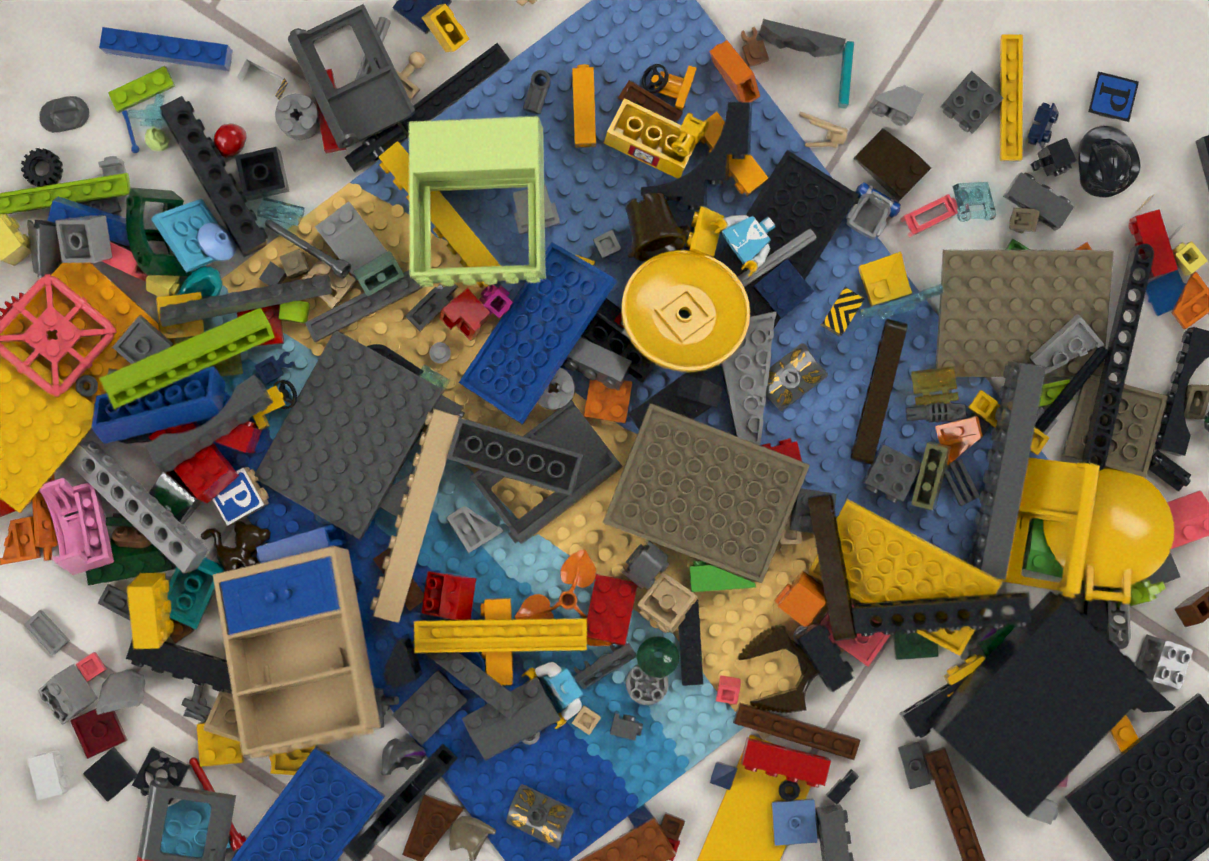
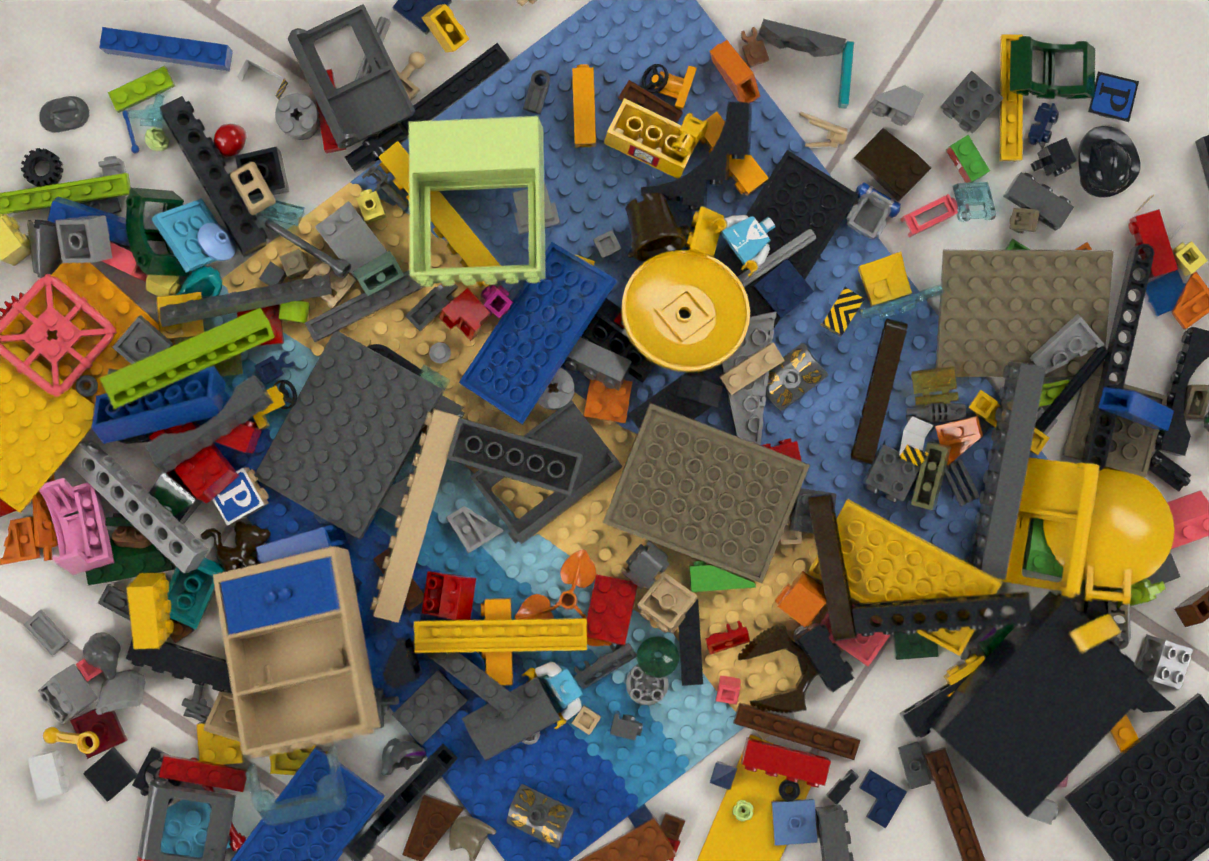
(52, 735): none -> yellow piece
(103, 653): none -> dark grey hair
(203, 773): none -> red plate
(257, 183): none -> tan piece
(329, 798): none -> clear light blue windscreen
(374, 213): none -> light yellow brick
(386, 187): none -> dark grey piece
(722, 641): none -> red plate
(742, 804): none -> yellowish green plate
(751, 368): none -> tan plate
(887, 794): none -> dark blue plate
(913, 441): none -> white sticker
(967, 160): none -> bright green brick
(1052, 69): none -> dark green window
(1095, 632): none -> yellow slope
(1136, 408): none -> blue slope

